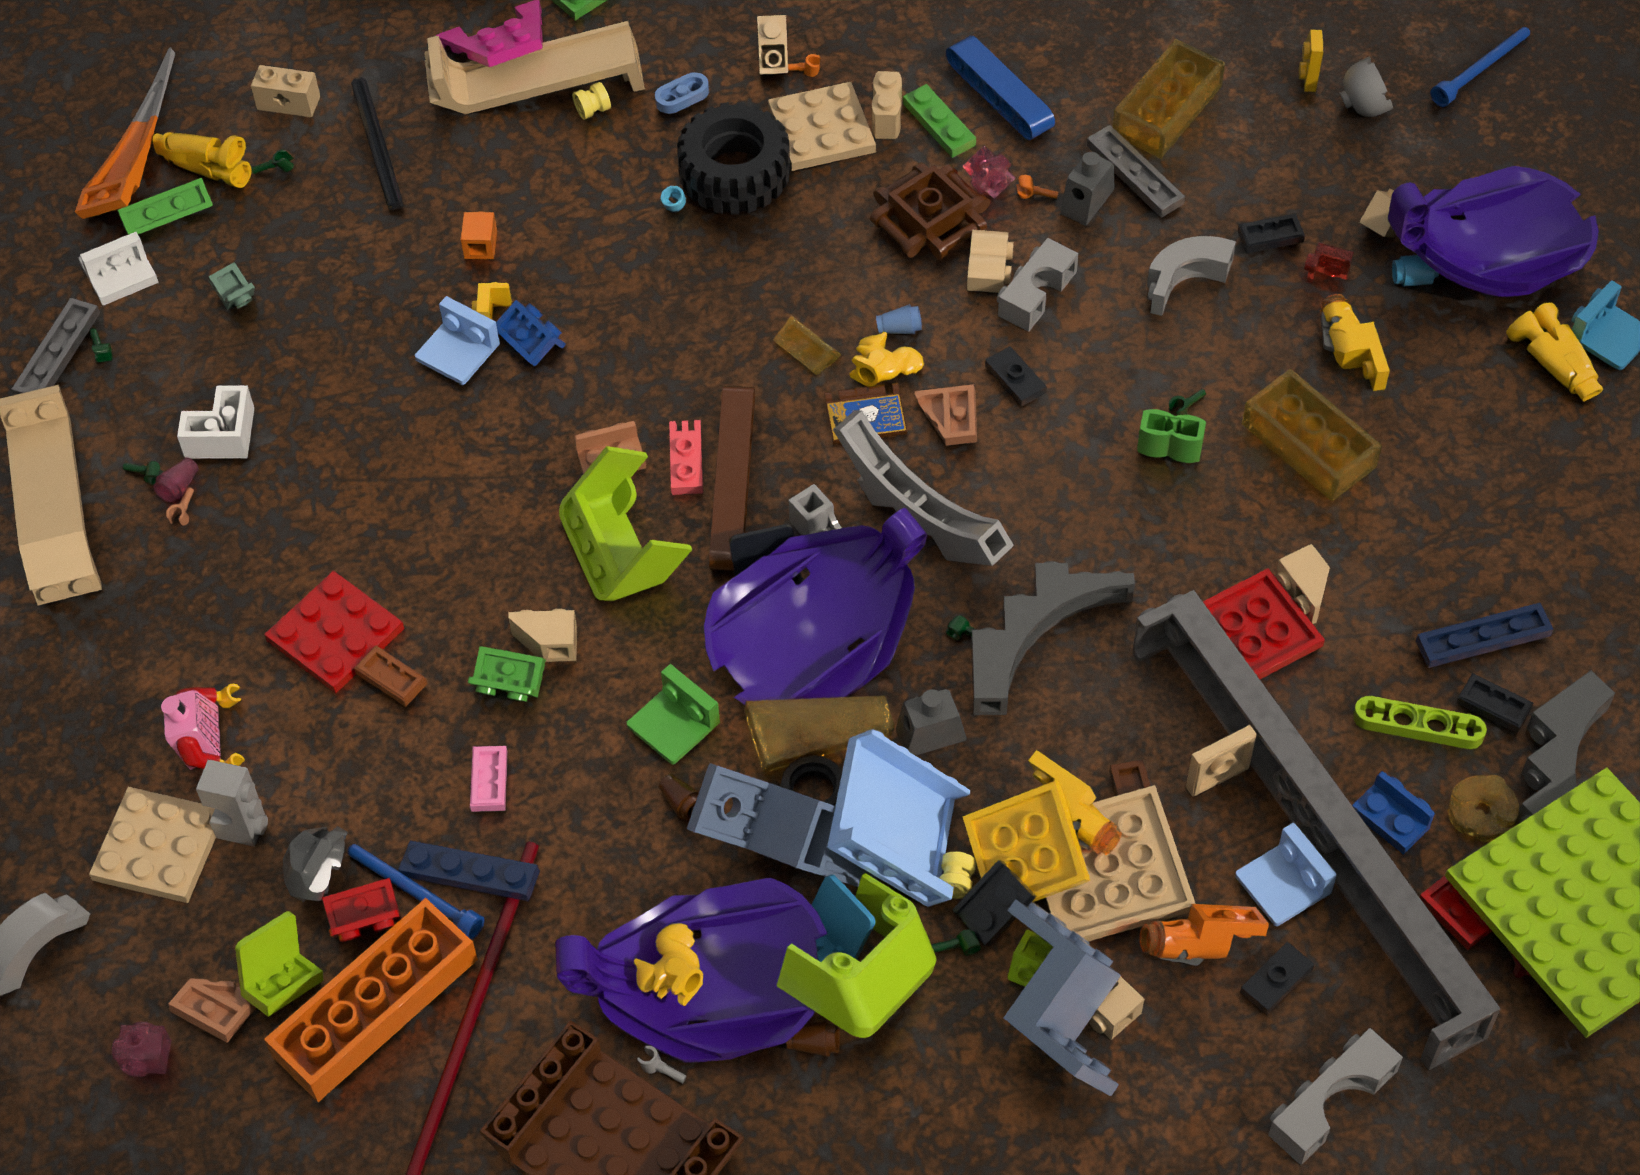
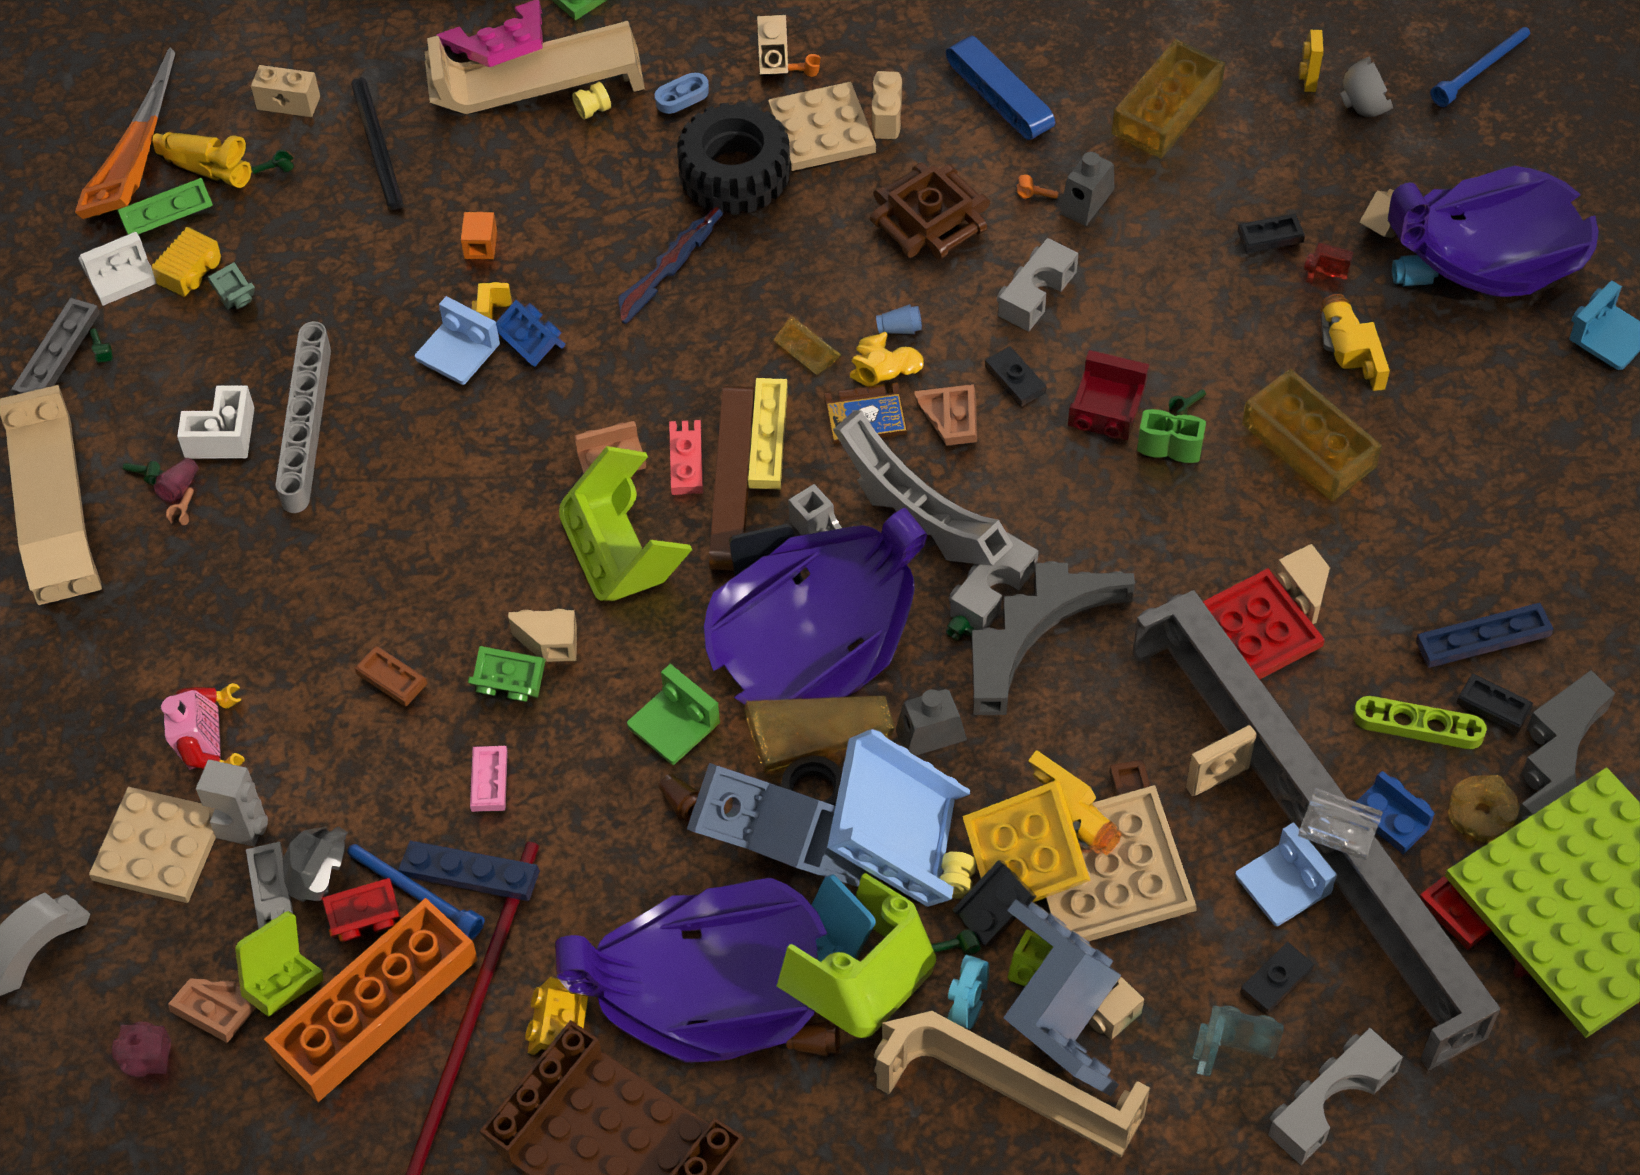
(186, 262): none -> yellow brick
(267, 882): none -> light grey hinge
(303, 417): none -> light grey beam
(333, 631): red plate -> none
(552, 1011): none -> yellow bracket
(656, 1064): light grey hand -> none
(667, 265): none -> dark blue sword
(677, 194): medium azure hinge -> none
(677, 968): yellow animal -> none
(768, 434): none -> light yellow gear
(939, 120): bright green plate -> none
(967, 991): none -> medium azure plate
(975, 597): none -> light grey arch
(988, 261): tan brick -> none
(989, 172): clear pink brick -> none
(1010, 1075): none -> tan panel
(1108, 395): none -> dark red panel
(1136, 171): flat silver plate -> none
(1185, 259): light grey arch -> none
(1203, 935): orange plate -> none
(1236, 1031): none -> clear light blue bracket
(1340, 823): none -> clear plate
(1557, 350): yellow piece -> none

